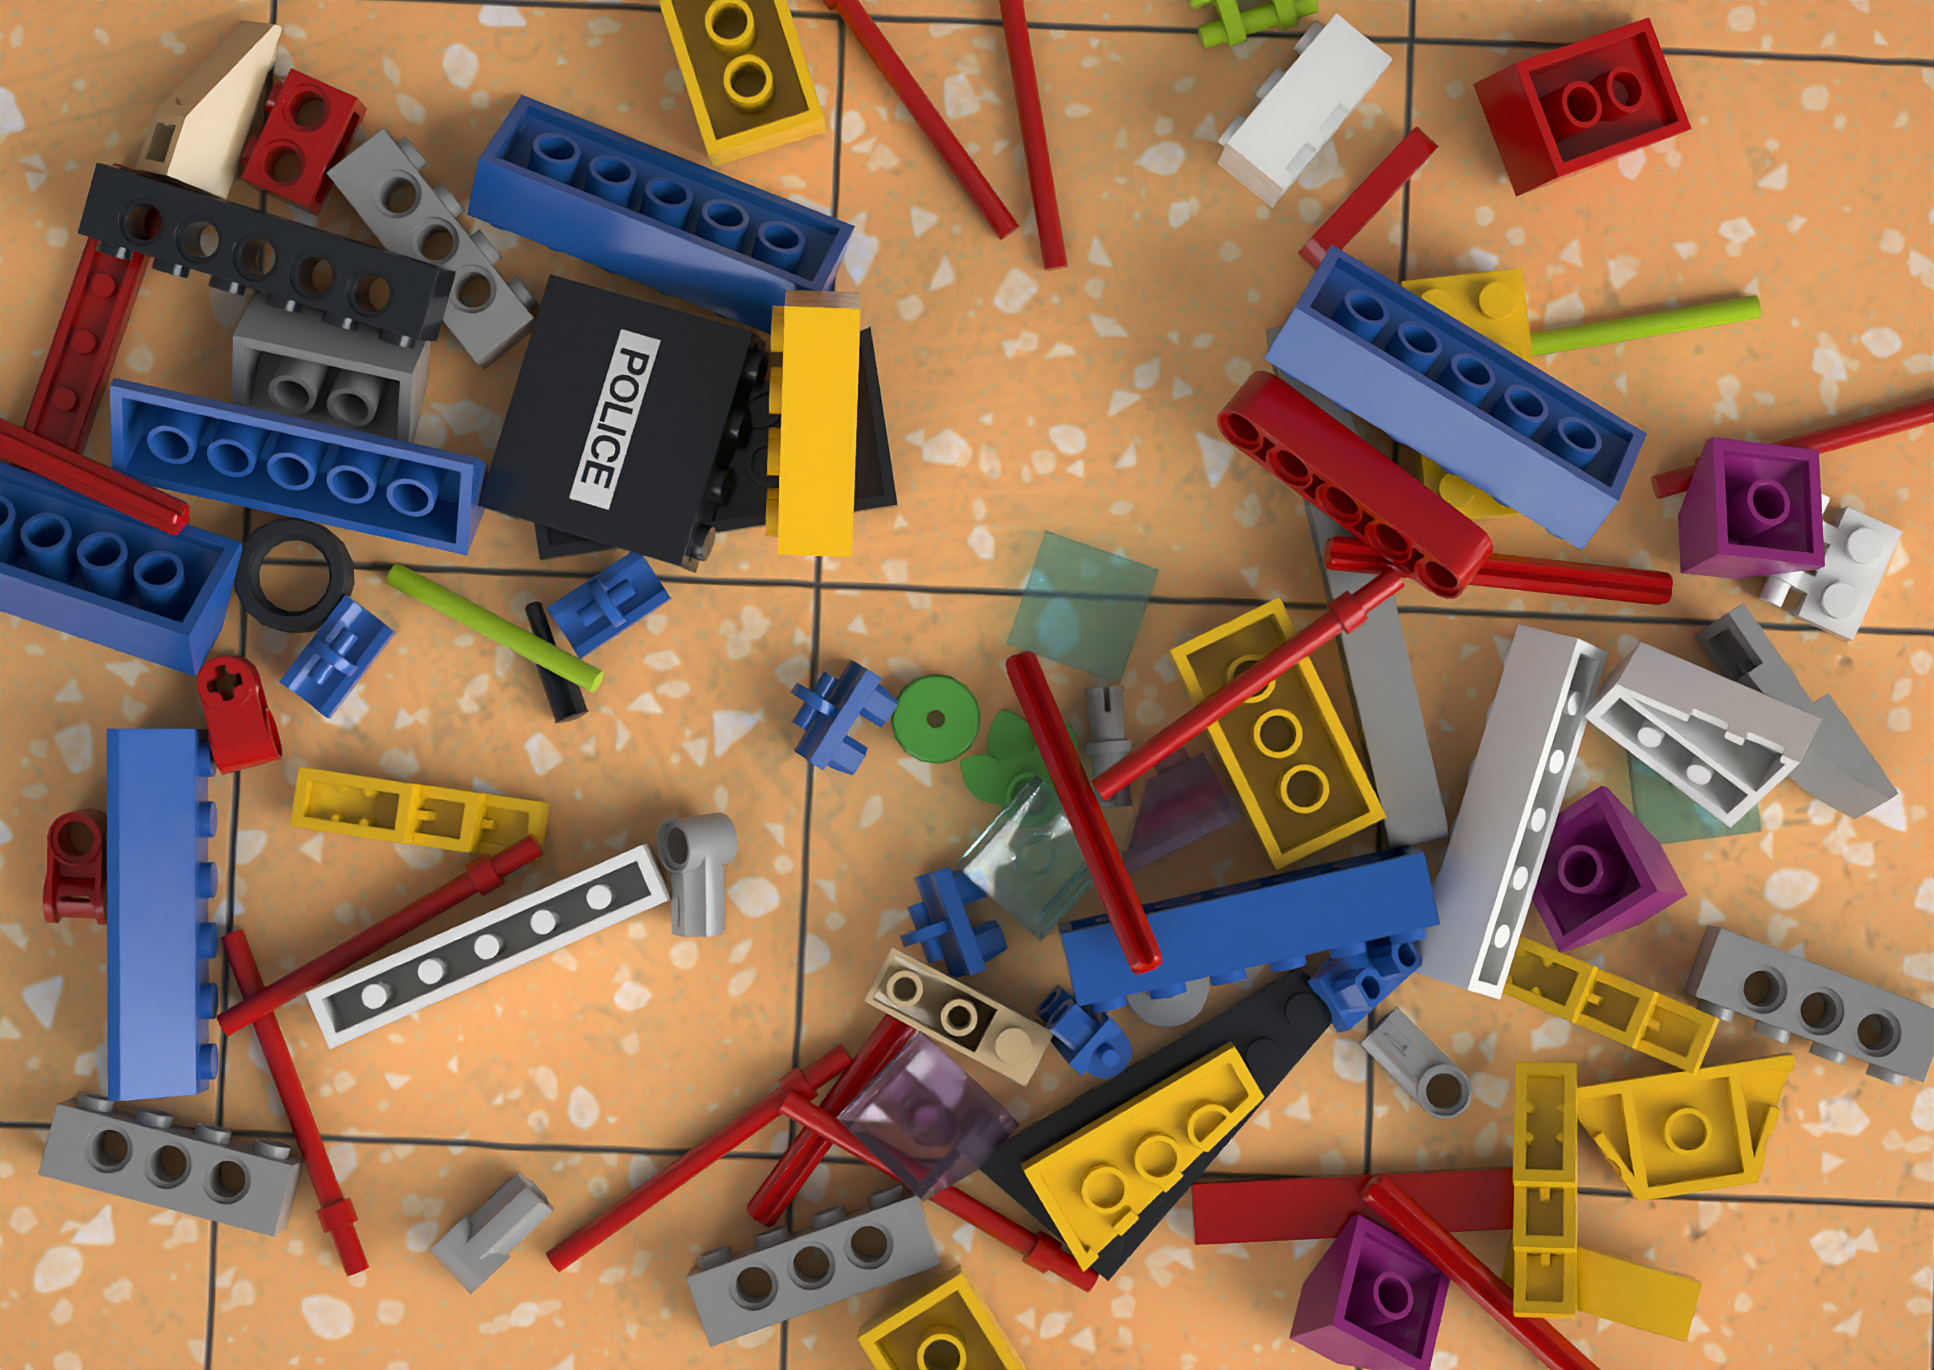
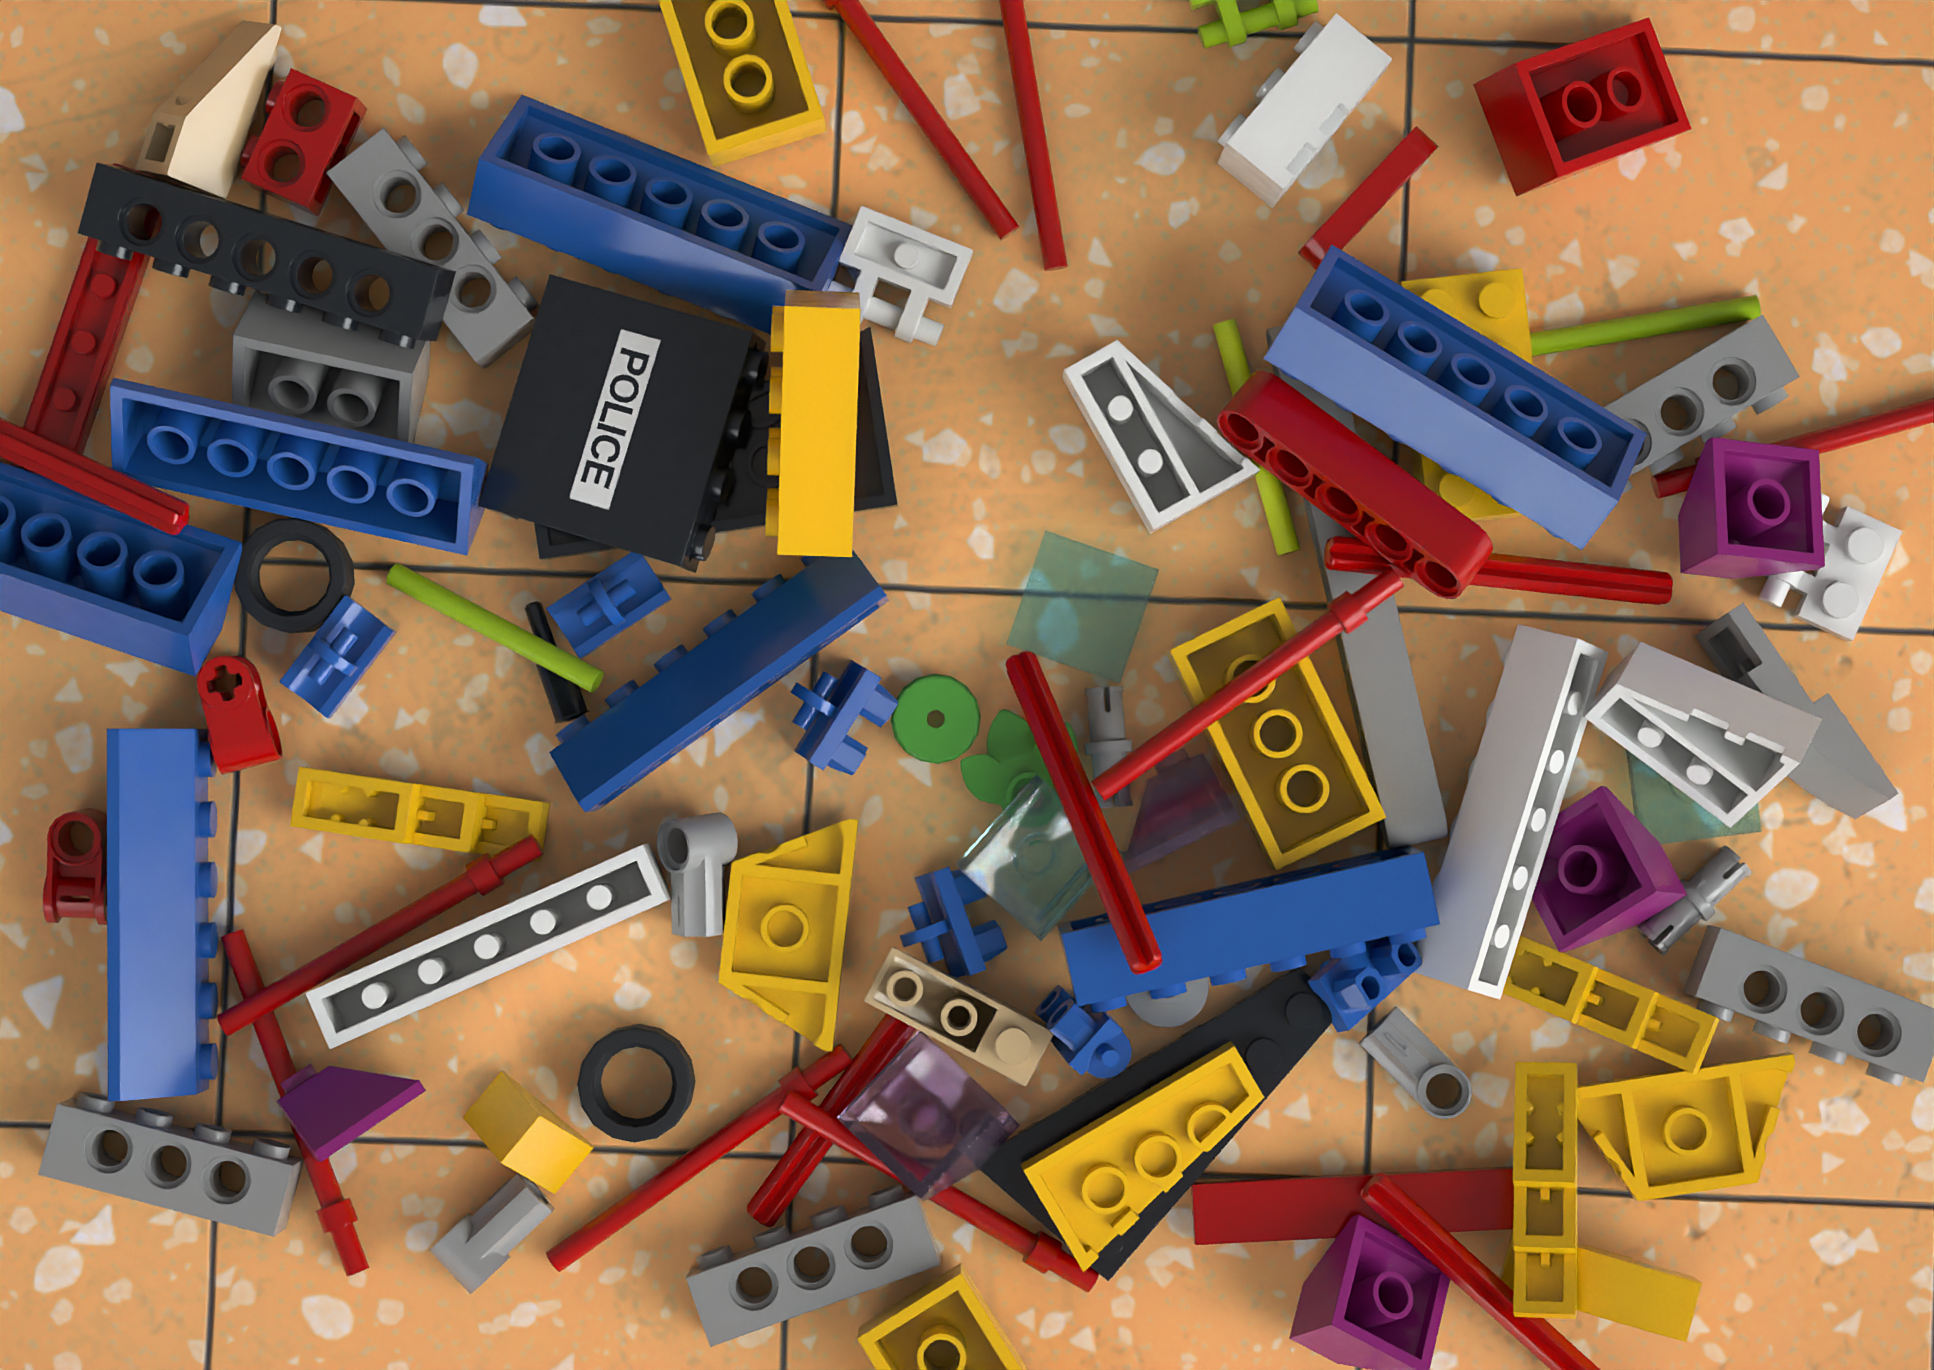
(341, 1104): none -> magenta slope
(526, 1134): none -> yellow slope
(591, 1091): none -> black tyre
(715, 677): none -> blue slope
(790, 929): none -> yellow wing
(908, 260): none -> white plate
(1152, 438): none -> white wedge
(1269, 486): none -> neon yellow bar
(1703, 893): none -> light grey pin
(1748, 353): none -> light grey brick

